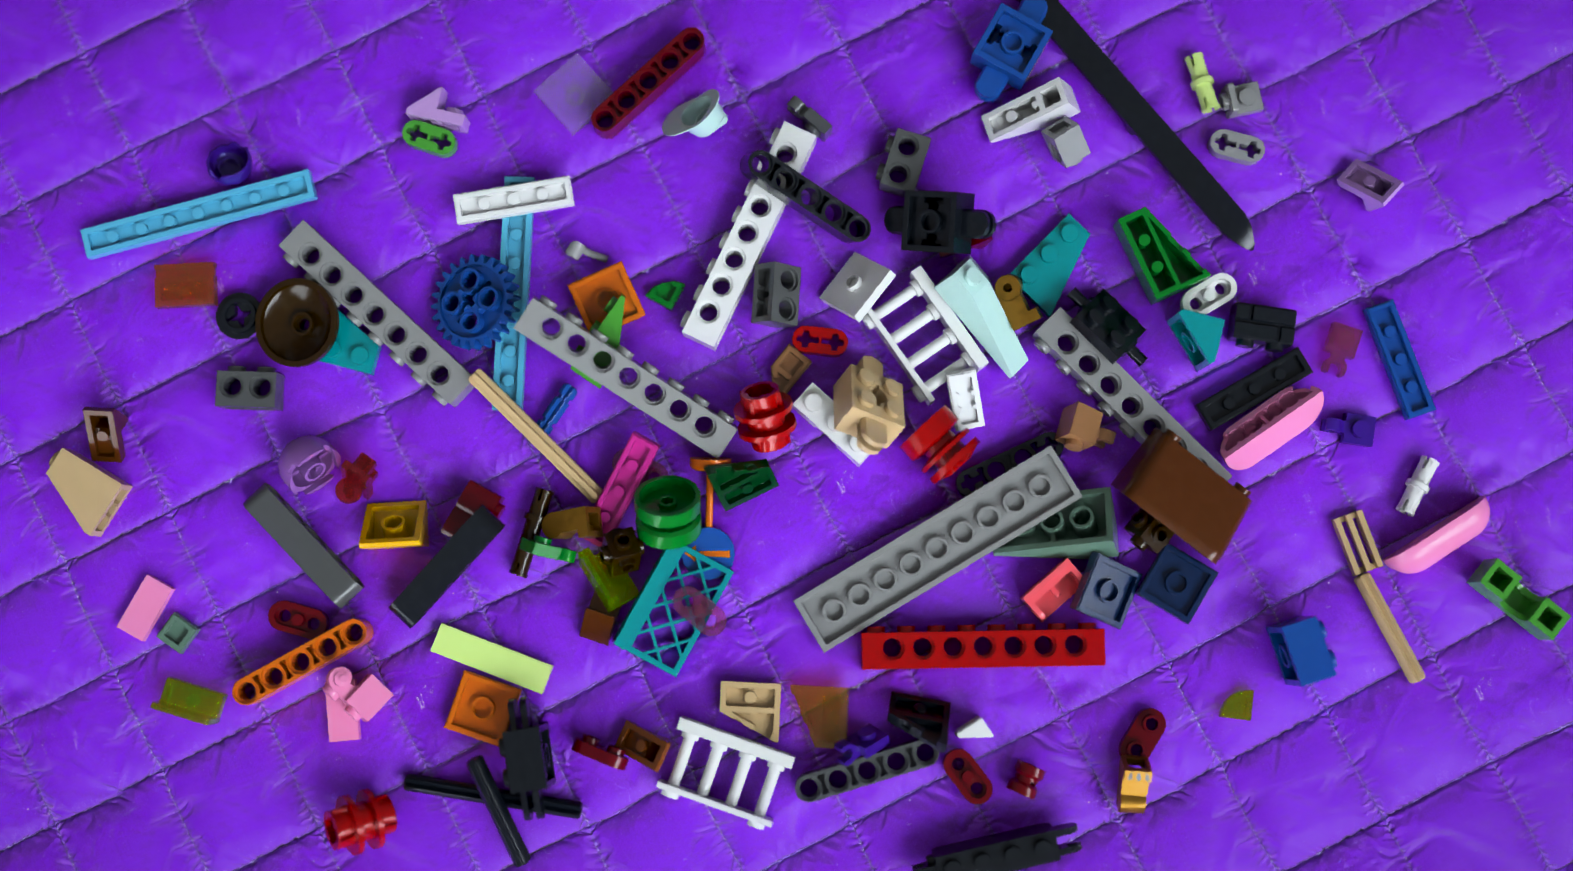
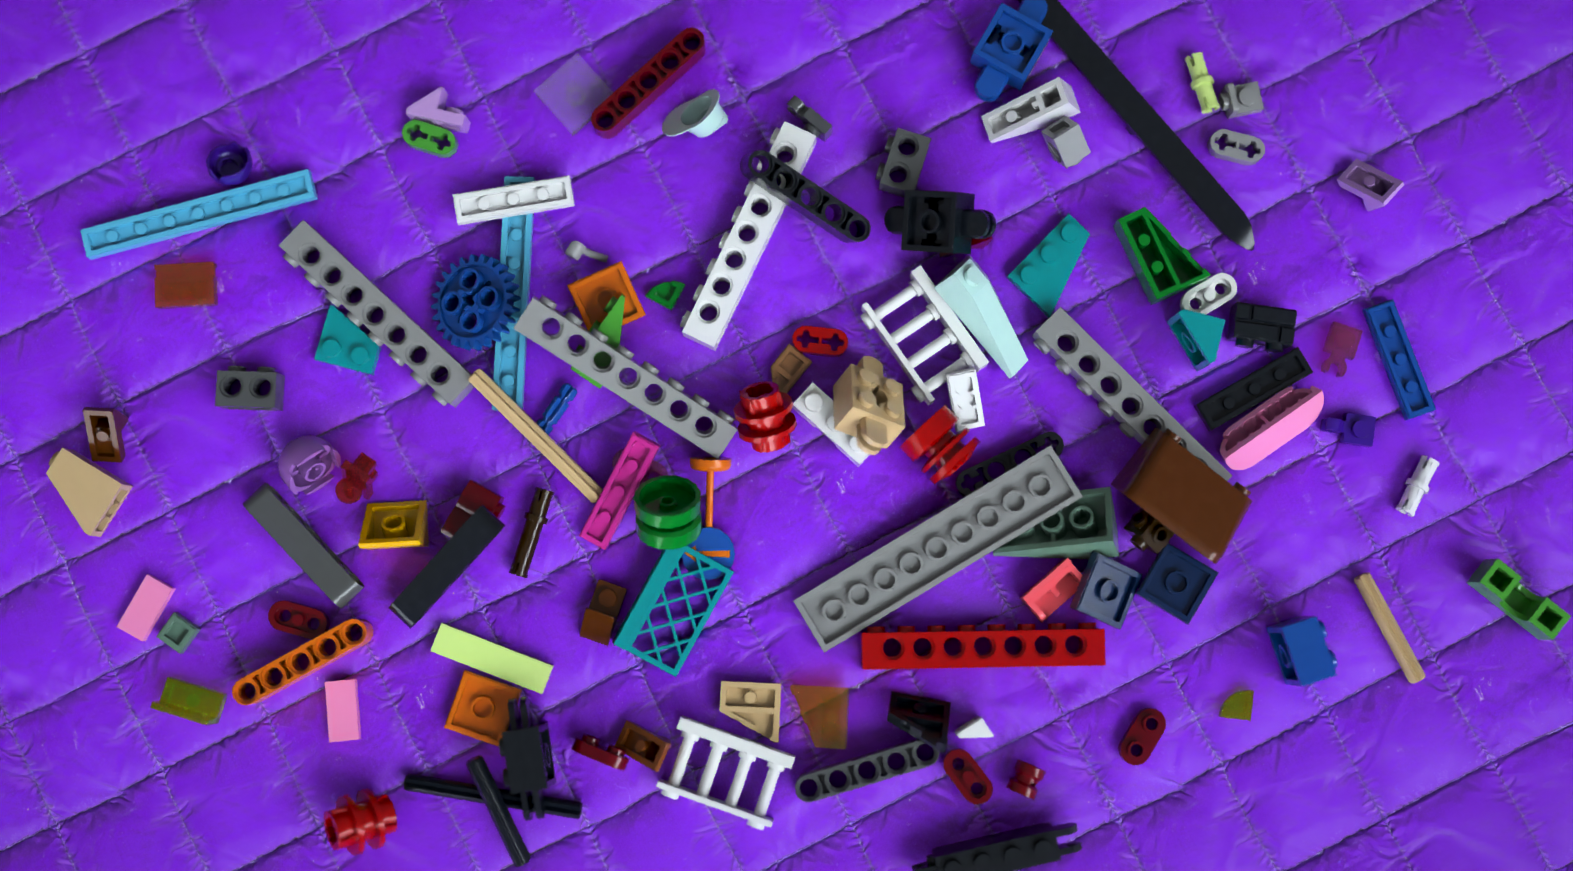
(228, 310): black gear -> none
(283, 317): dark brown dish -> none
(361, 700): bright pink brick -> none
(542, 547): green plate -> none
(580, 520): pearl gold leg -> none
(611, 590): clear neon green panel -> none
(621, 551): dark brown brick -> none
(699, 610): clear pink plate -> none
(740, 481): dark green wing -> none
(776, 295): dark grey brick -> none
(857, 286): white plate -> none
(864, 743): dark purple plate -> none
(1009, 292): pearl gold leg -> none
(1081, 428): medium nougat brick -> none
(1108, 326): black plate -> none
(1133, 784): pearl gold leg -> none
(1368, 540): tan tile -> none
(1441, 538): bright pink brick -> none

